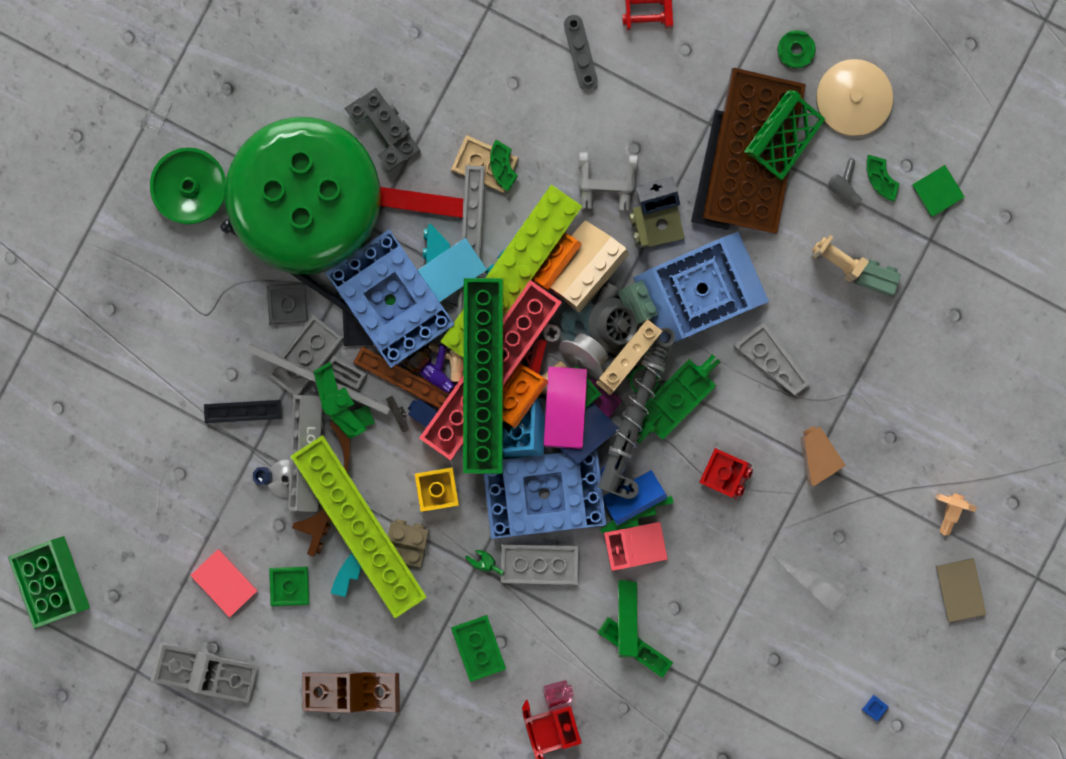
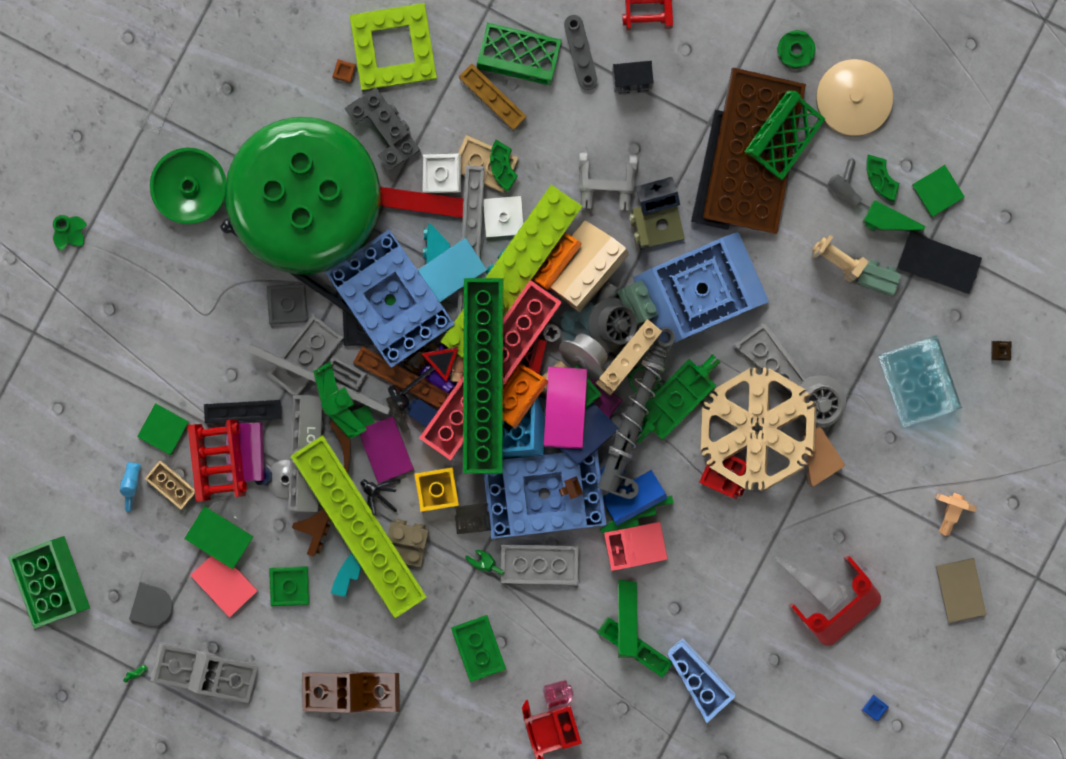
(70, 233): none -> green plate
(130, 484): none -> dark azure piece
(134, 674): none -> green piece
(151, 605): none -> dark grey tile
(163, 429): none -> green tile
(170, 484): none -> tan piece
(199, 465): none -> red fence
(218, 537): none -> green tile
(251, 451): none -> magenta tile
(344, 71): none -> dark orange tile
(365, 23): none -> lime plate
(373, 491): none -> black plant
(386, 449): none -> magenta tile
(441, 362): none -> black piece
(442, 173): none -> white plate
(472, 518): none -> clear smoke plate
(492, 96): none -> pearl gold plate
(502, 216): none -> white plate
(513, 69): none -> green fence
(572, 488): none -> reddish brown tile
(632, 77): none -> black brick
(703, 683): none -> light blue wedge
(770, 436): none -> tan plate
(828, 399): none -> light grey piece
(832, 630): none -> red windscreen
(883, 218): none -> green slope
(920, 381): none -> clear light blue slope
(939, 263): none -> black tile
(1001, 350): none -> dark brown tile

